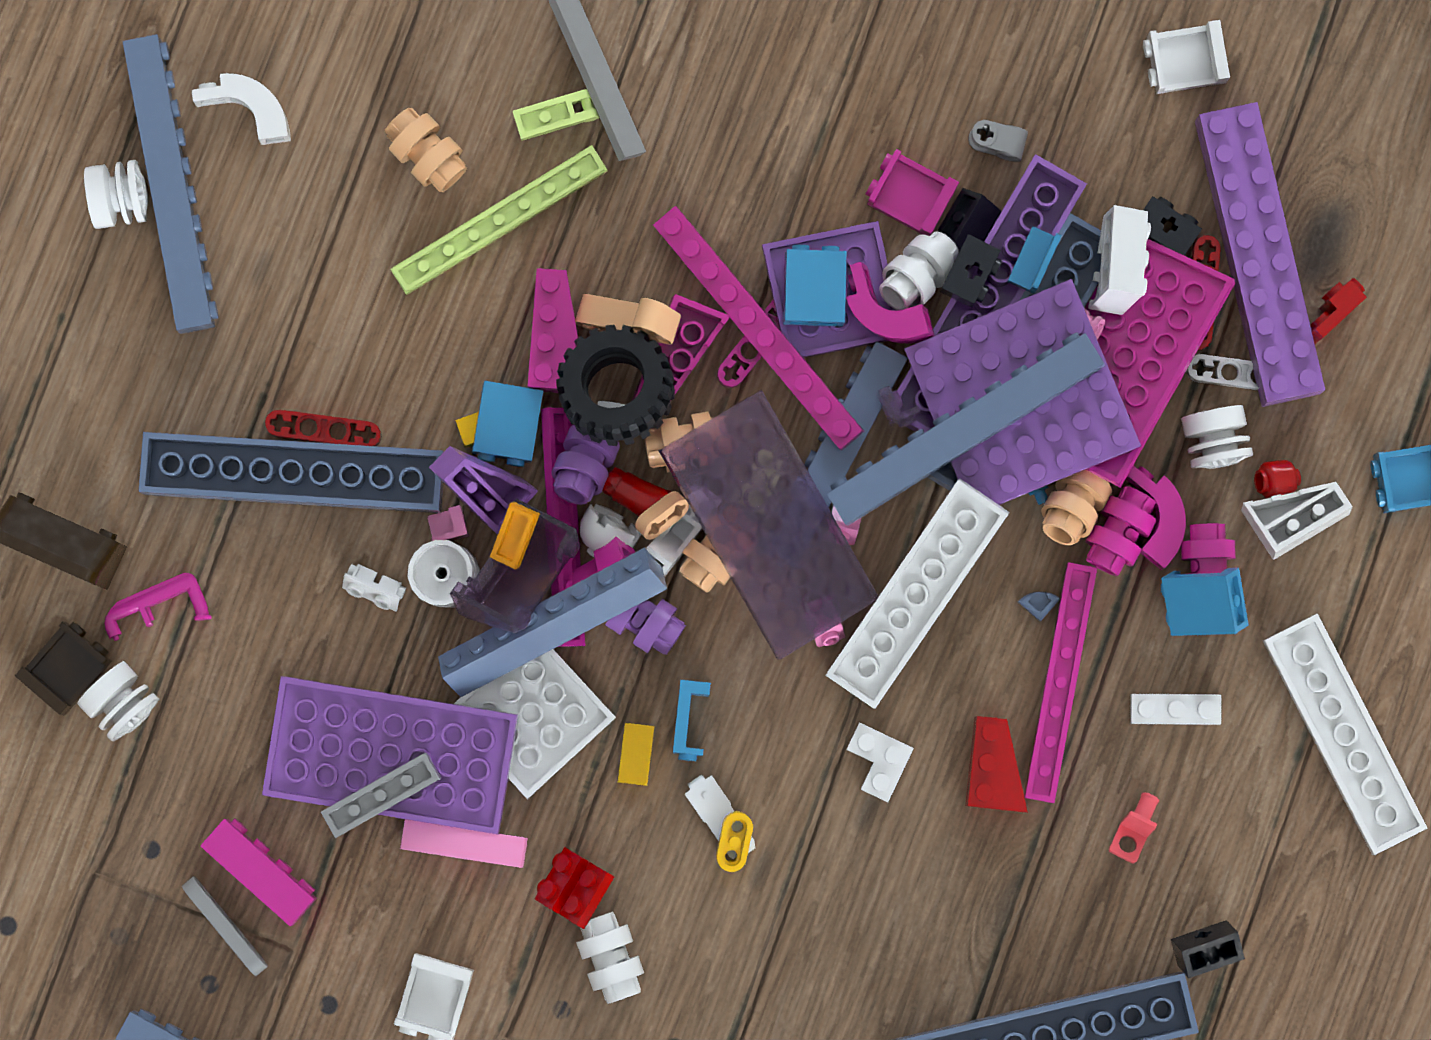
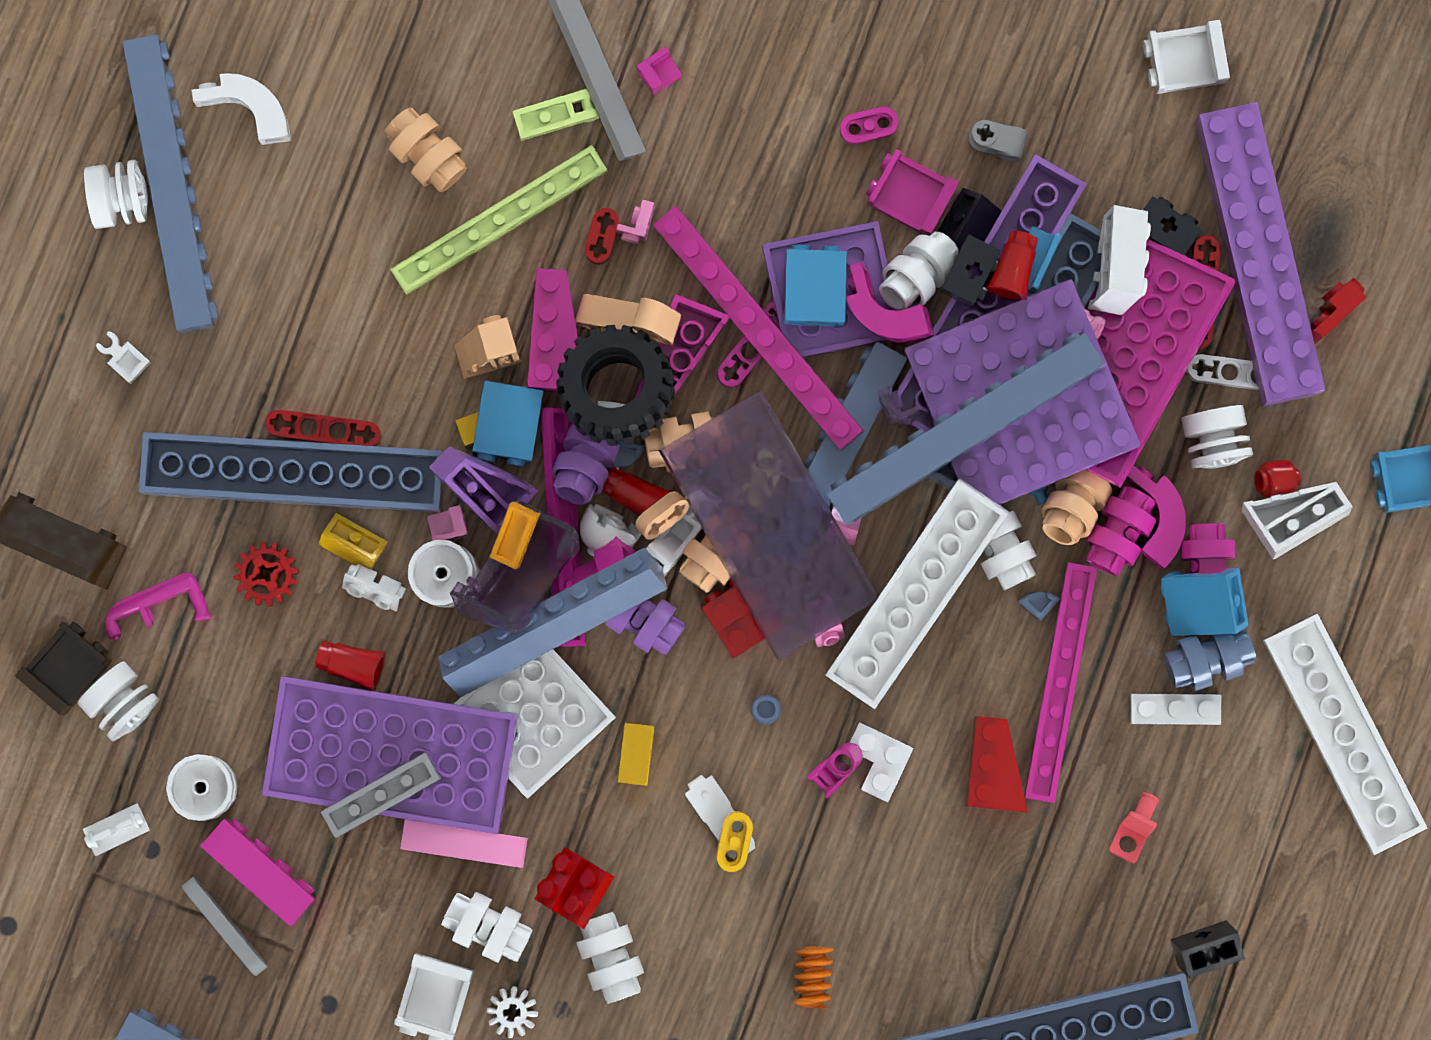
(116, 830): none -> white hinge
(125, 359): none -> white plate
(219, 792): none -> white wheel
(273, 585): none -> red gear
(351, 663): none -> red plant
(352, 542): none -> yellow slope
(466, 917): none -> white piece
(487, 348): none -> light nougat wedge
(519, 1019): none -> white gear
(595, 233): none -> red beam
(627, 454): none -> sand blue tile
(642, 219): none -> bright pink bracket
(658, 71): none -> dark pink panel
(687, 689): dark azure panel -> none
(732, 621): none -> red plate
(766, 709): none -> sand blue tile
(812, 977): none -> orange piece
(833, 771): none -> dark pink piece
(868, 125): none -> dark pink plate
(1007, 556): none -> white piece
(1014, 267): none -> red plant
(1198, 661): none -> sand blue piece

